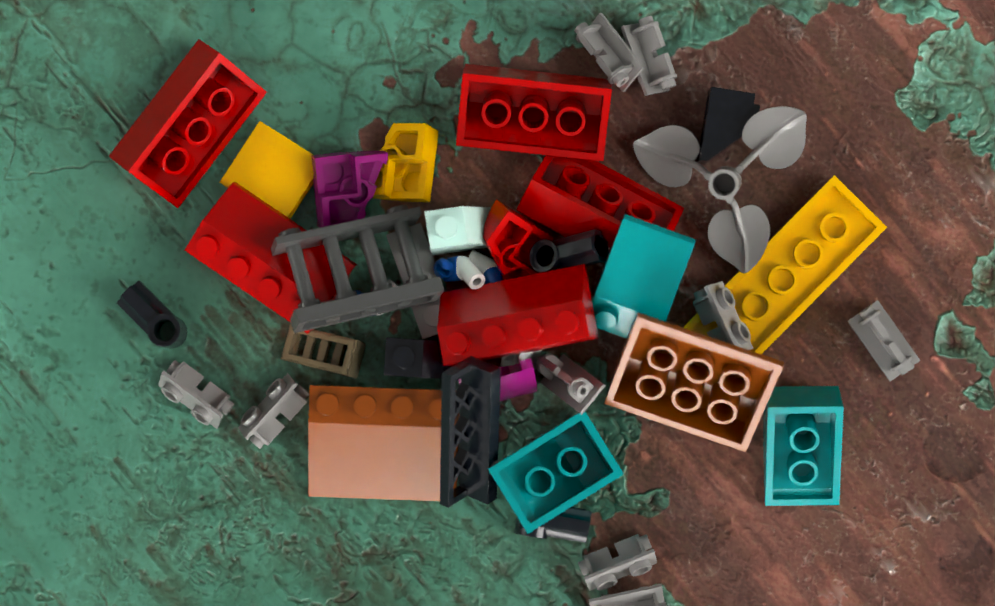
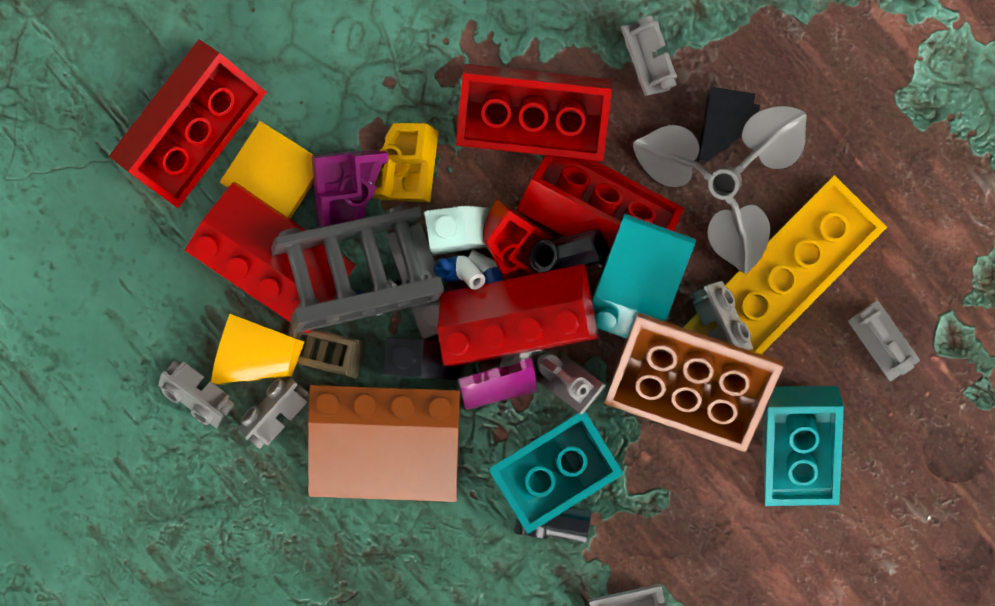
(151, 315): black piece -> none
(253, 353): none -> yellow slope
(475, 430): black fence -> none
(606, 571): light grey hinge -> none
(610, 51): light grey hinge -> none

